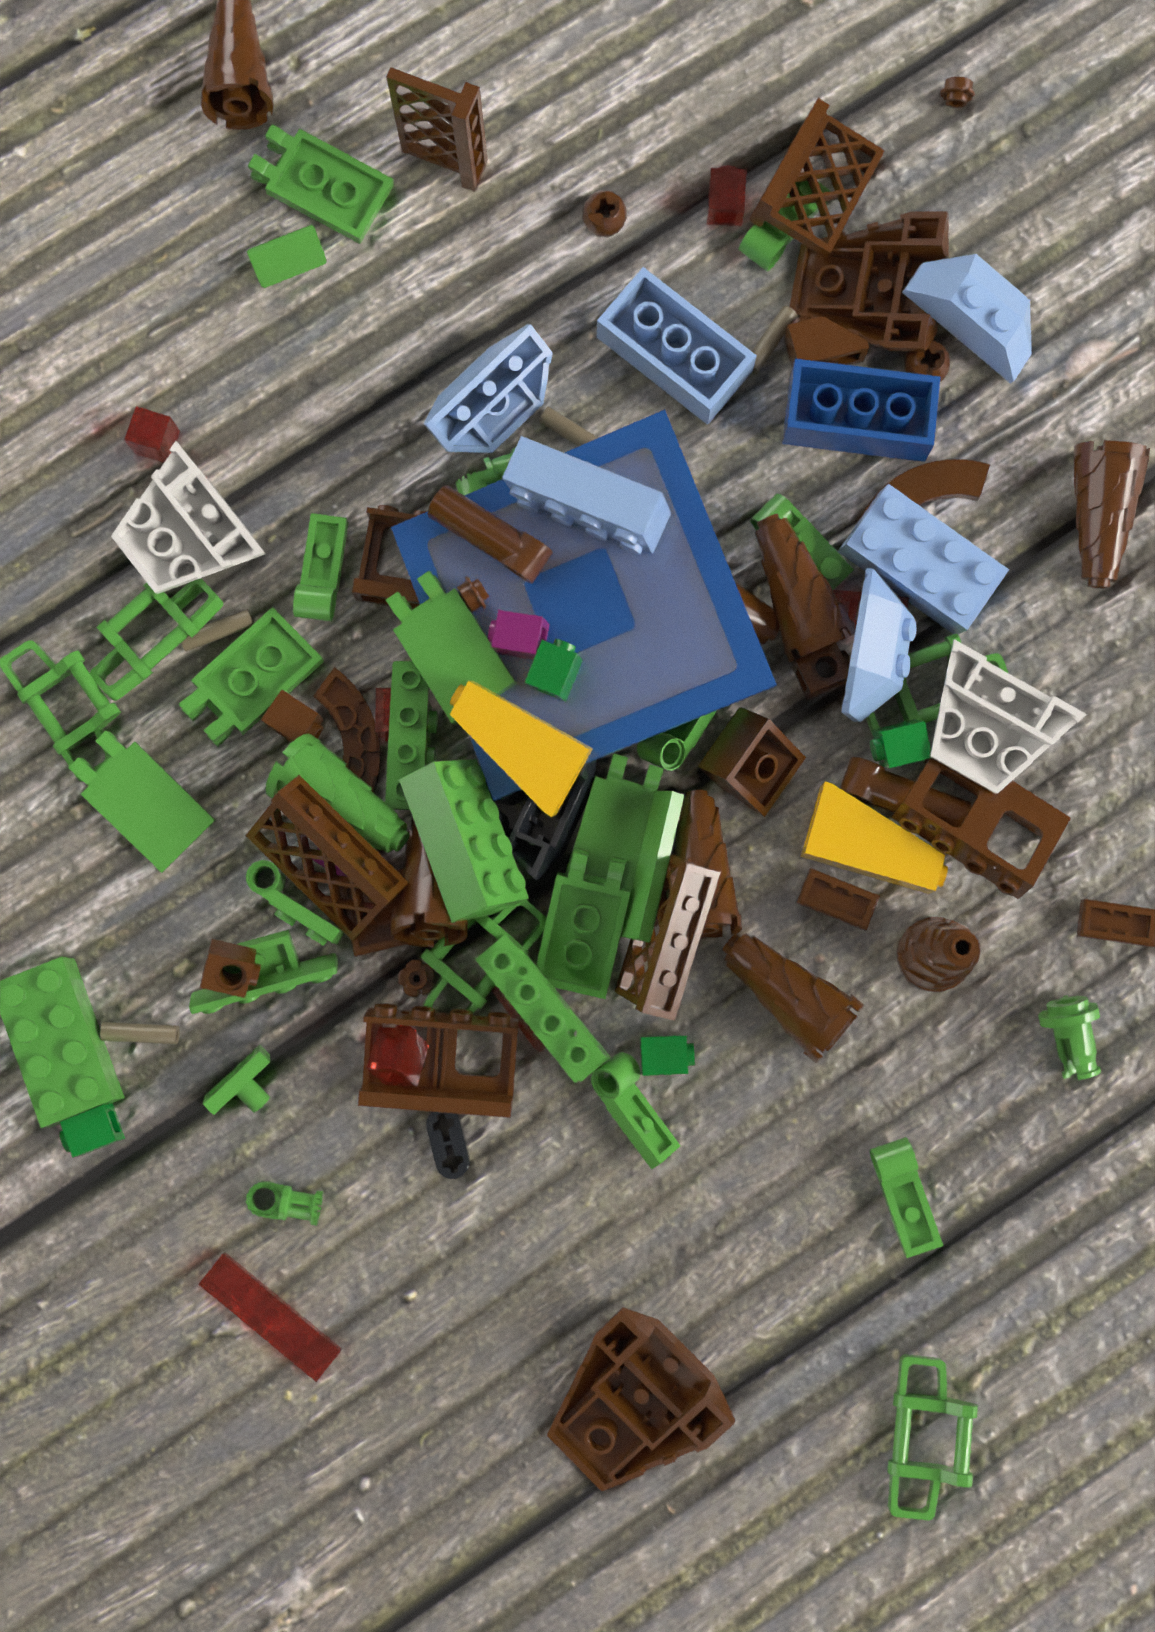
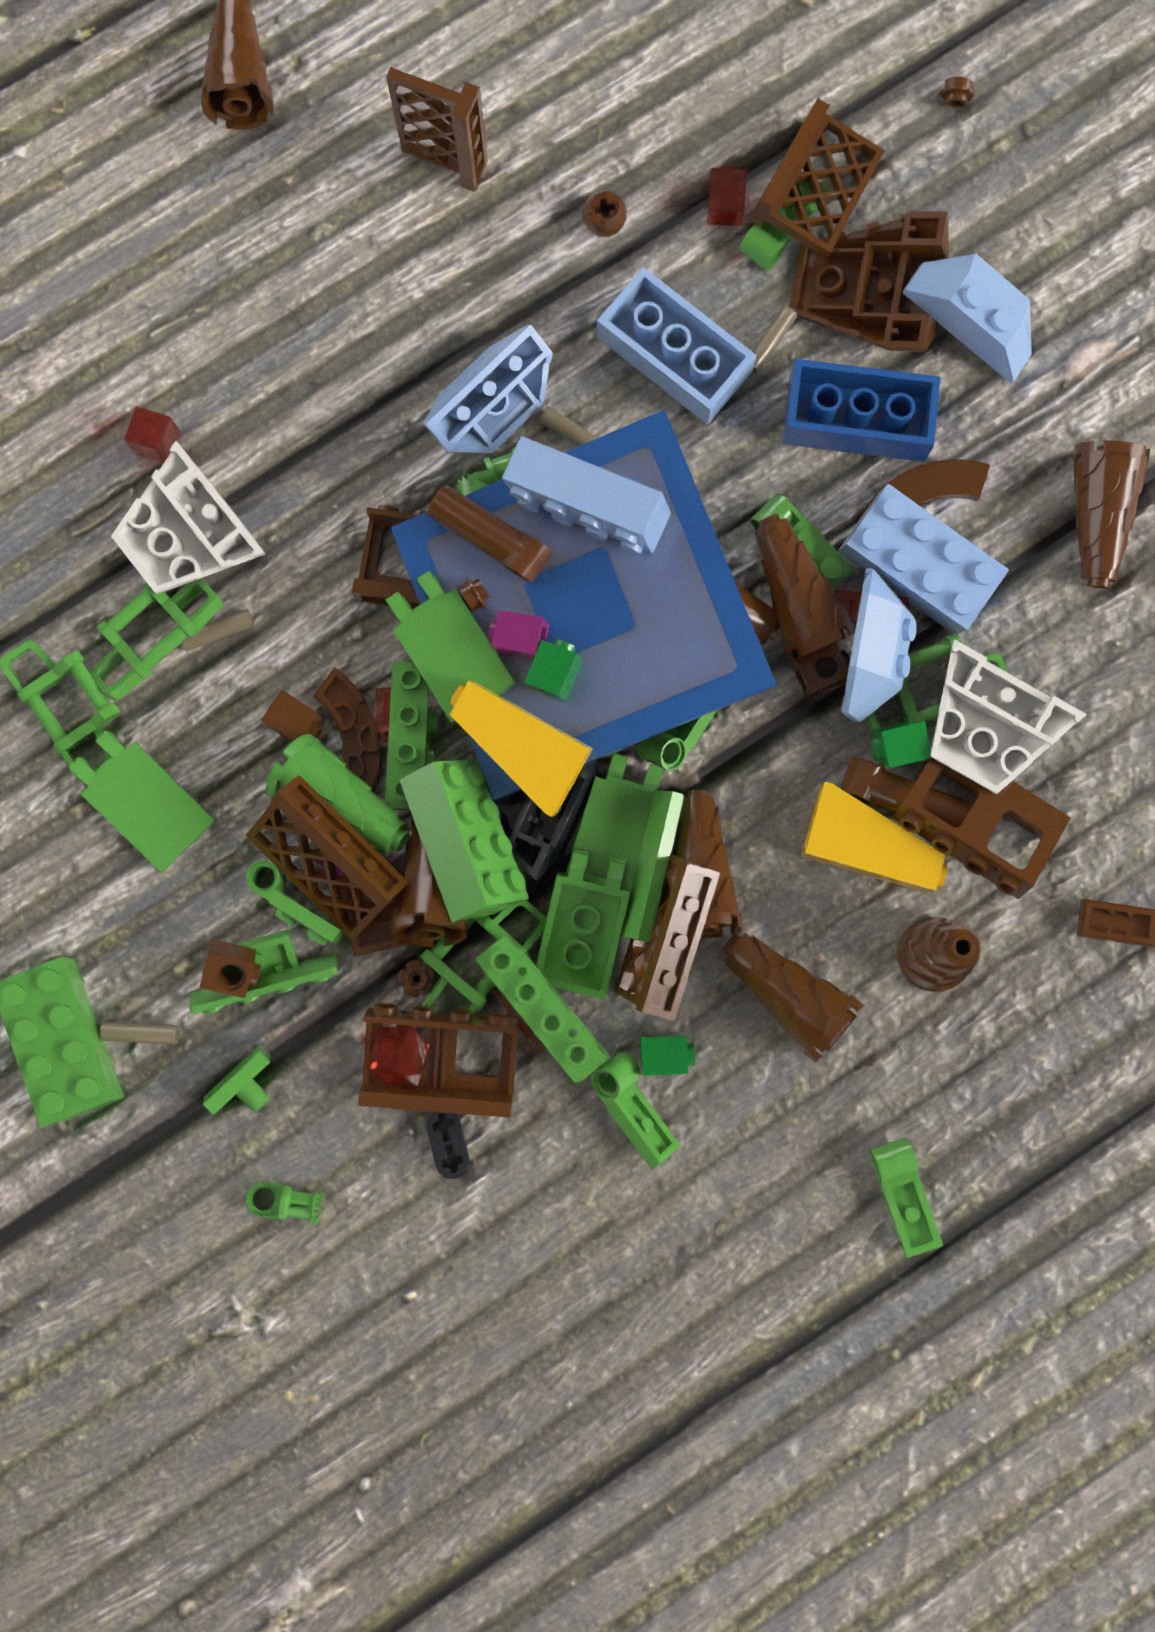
(91, 1130): green brick -> none
(250, 675): bright green tile -> none
(270, 1316): clear red tile -> none
(287, 256): bright green slope -> none
(321, 568): bright green plate -> none
(322, 182): bright green tile -> none
(637, 1402): reddish brown wedge -> none
(752, 760): reddish brown slope -> none
(823, 342): reddish brown slope -> none
(837, 899): reddish brown plate -> none
(935, 353): reddish brown piece -> none
(937, 1473): bright green bar -> none
(1073, 1034): bright green piece -> none

